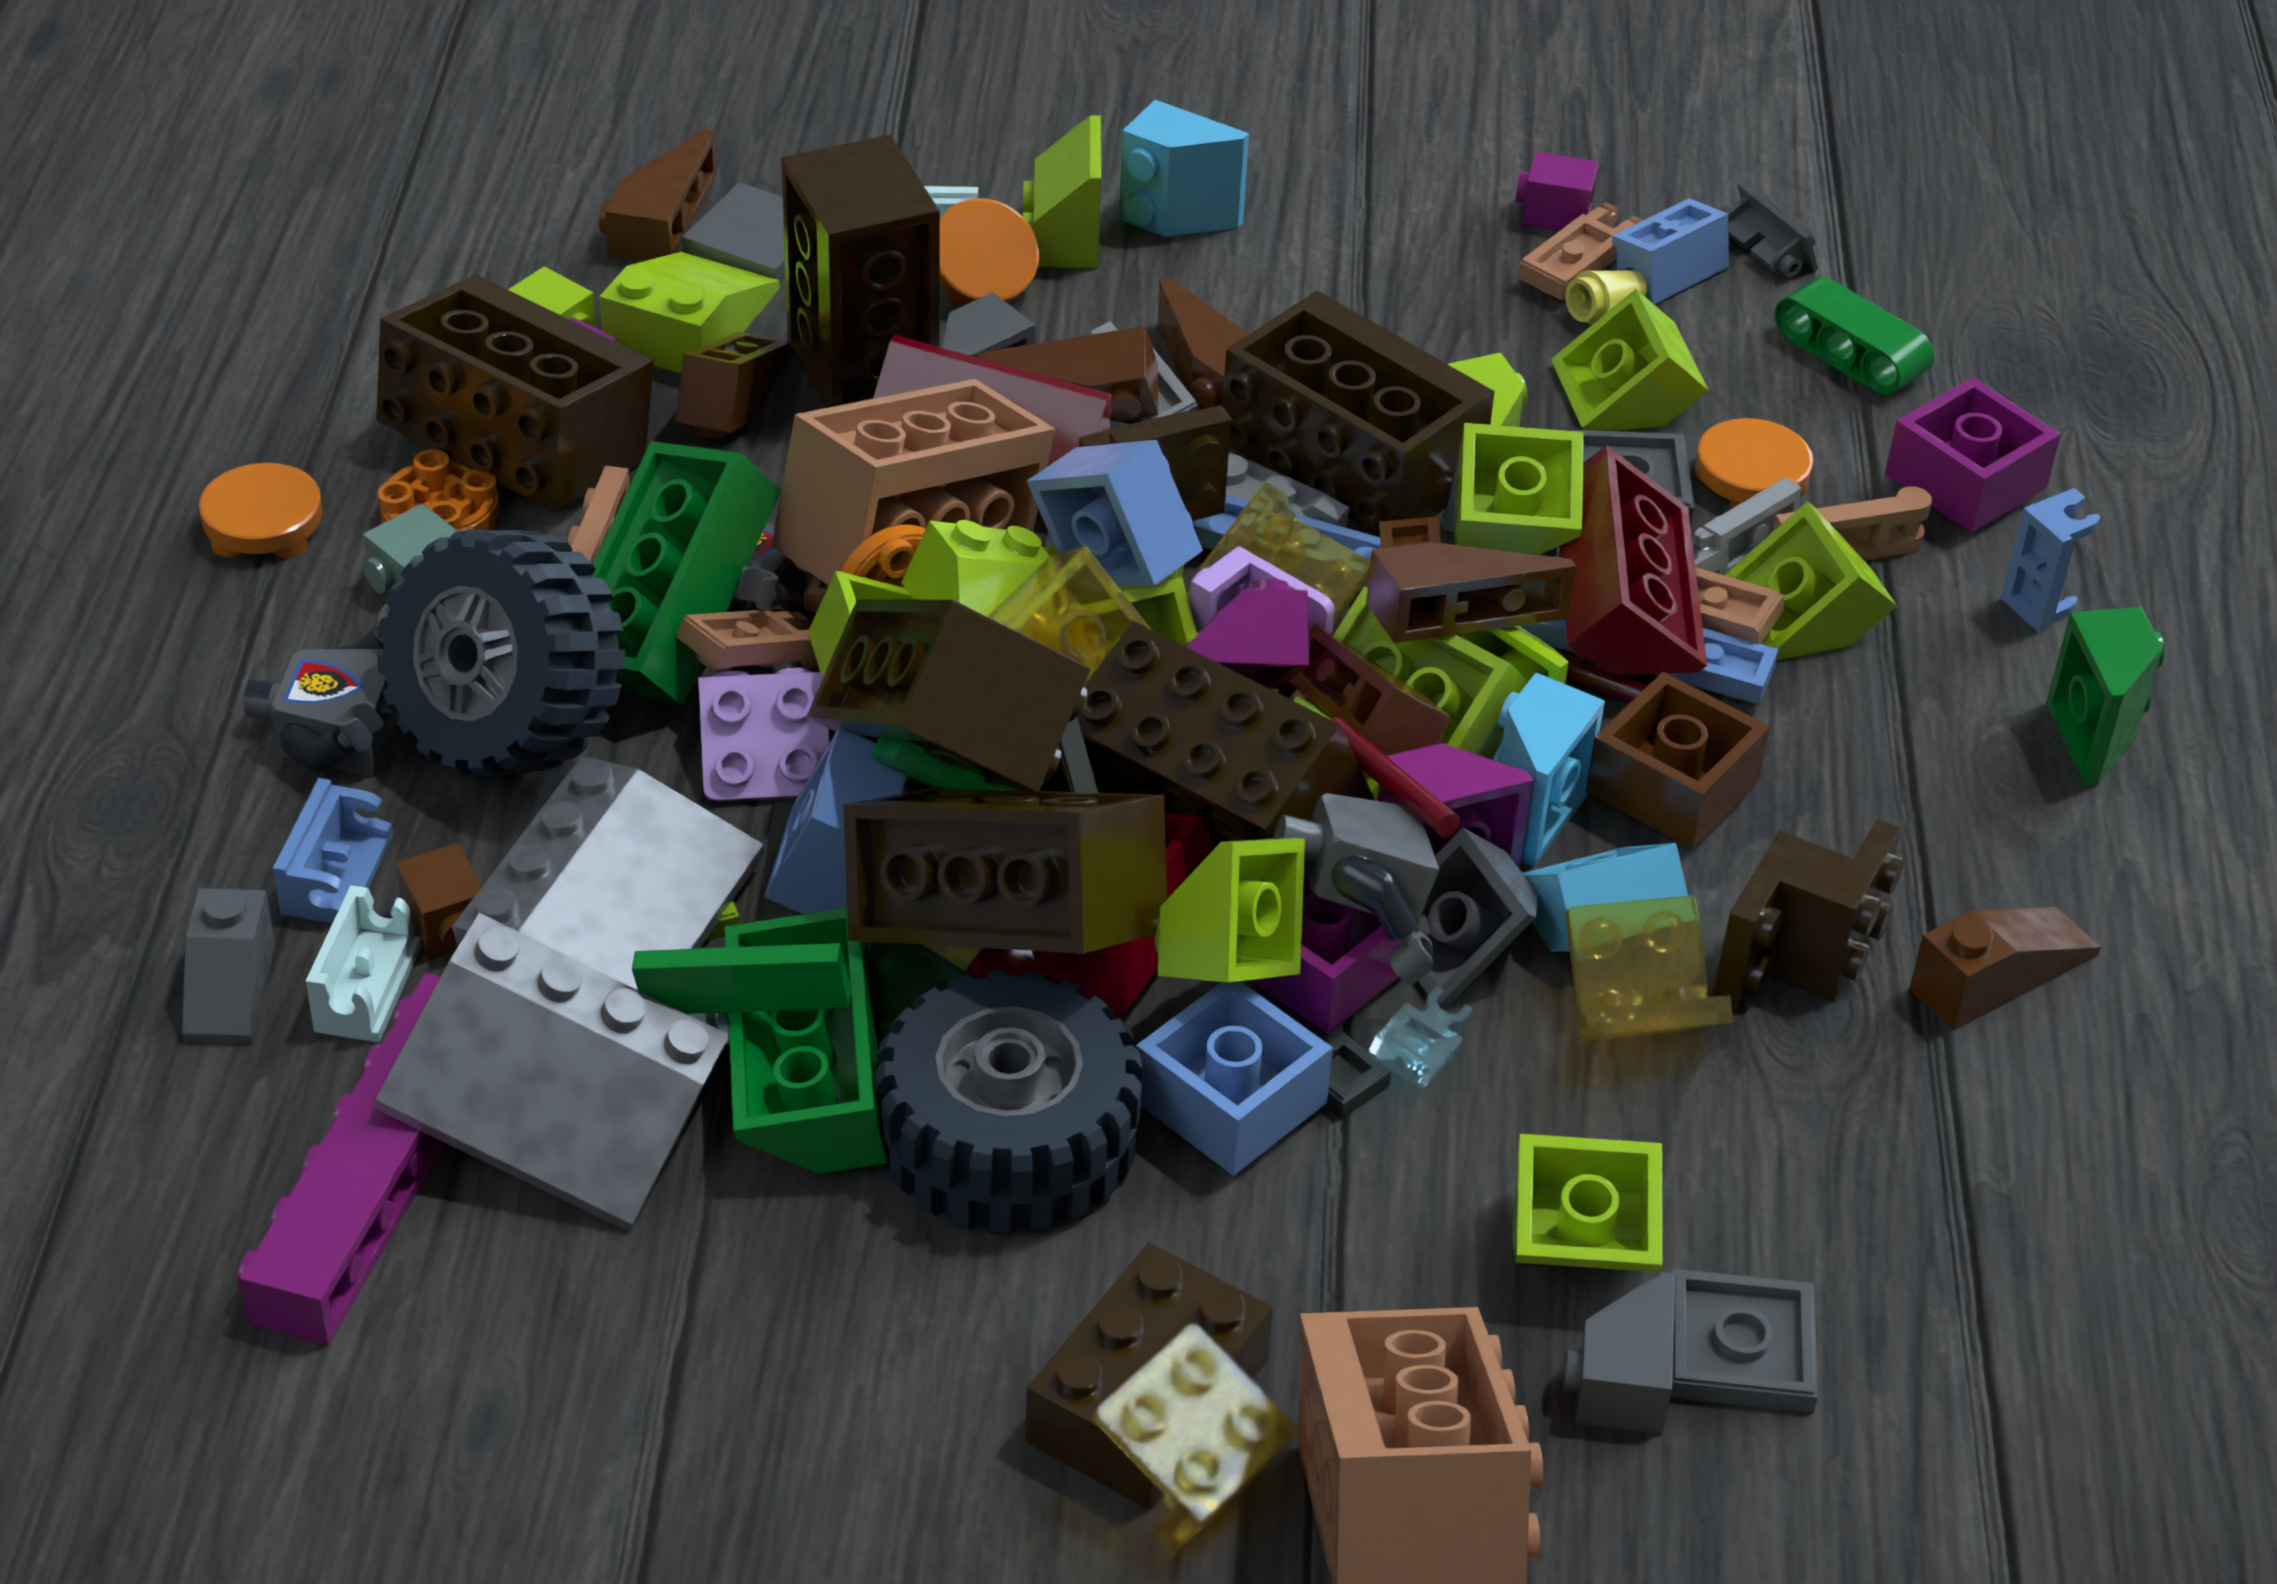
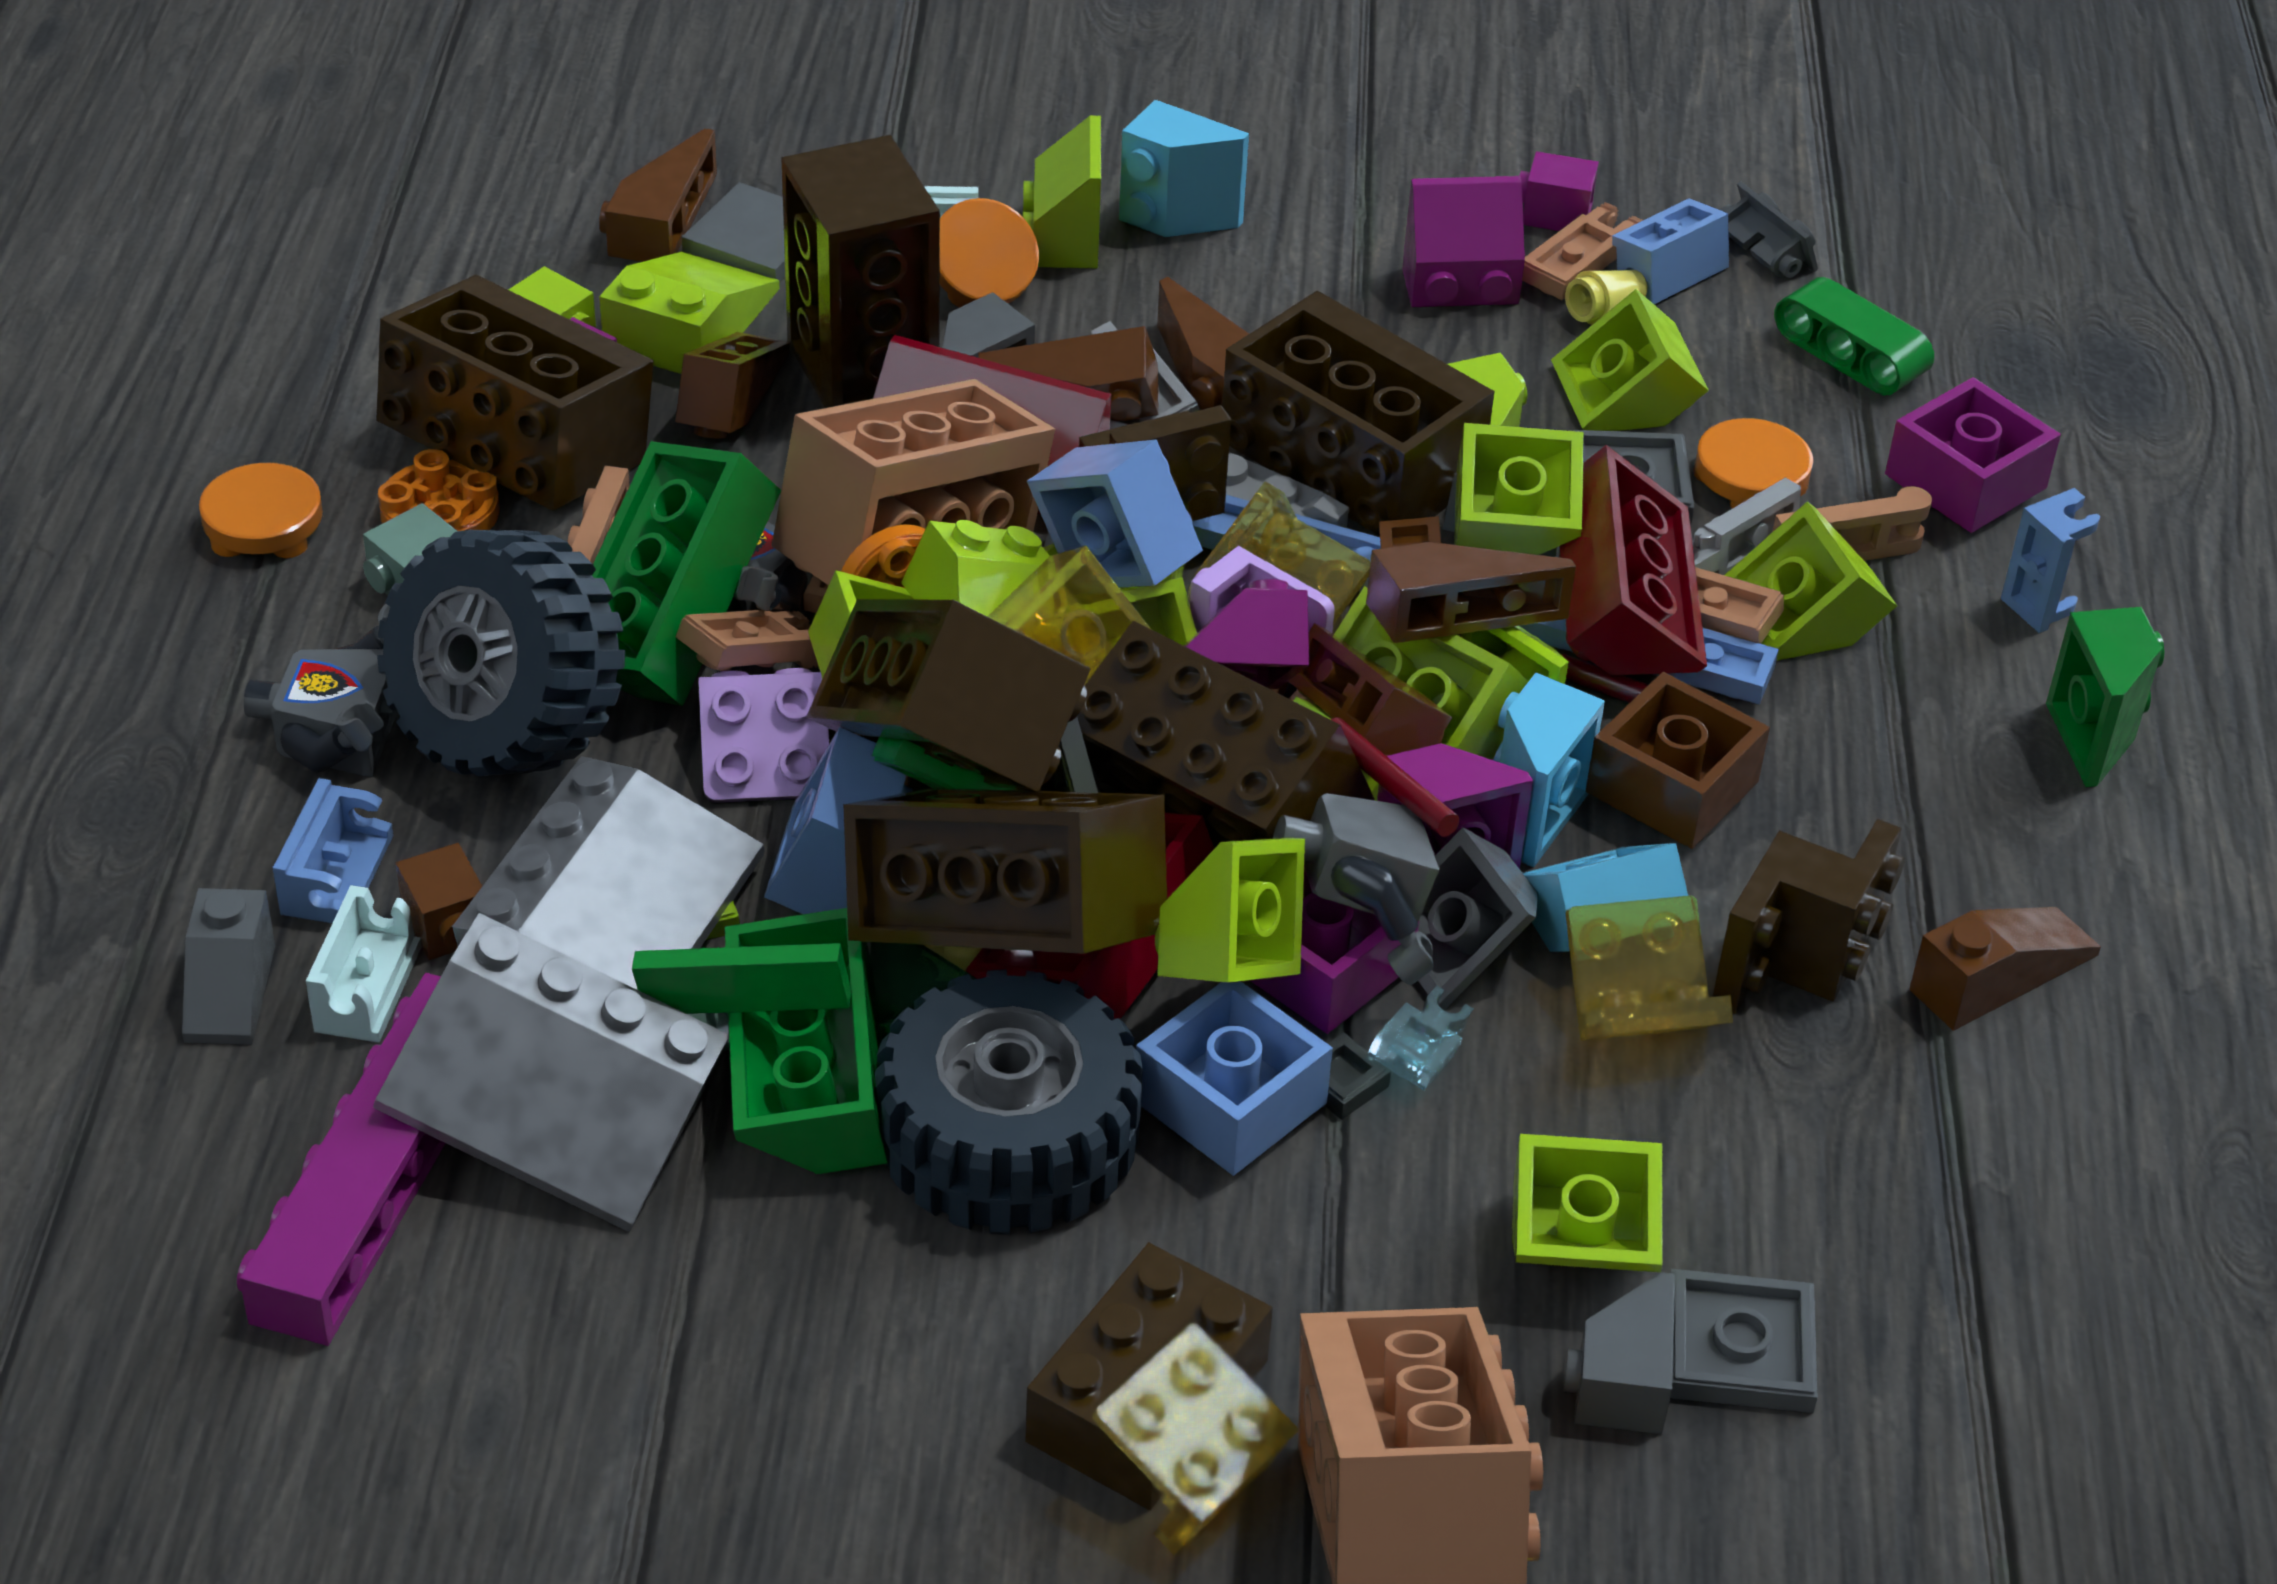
(1464, 241): none -> magenta slope

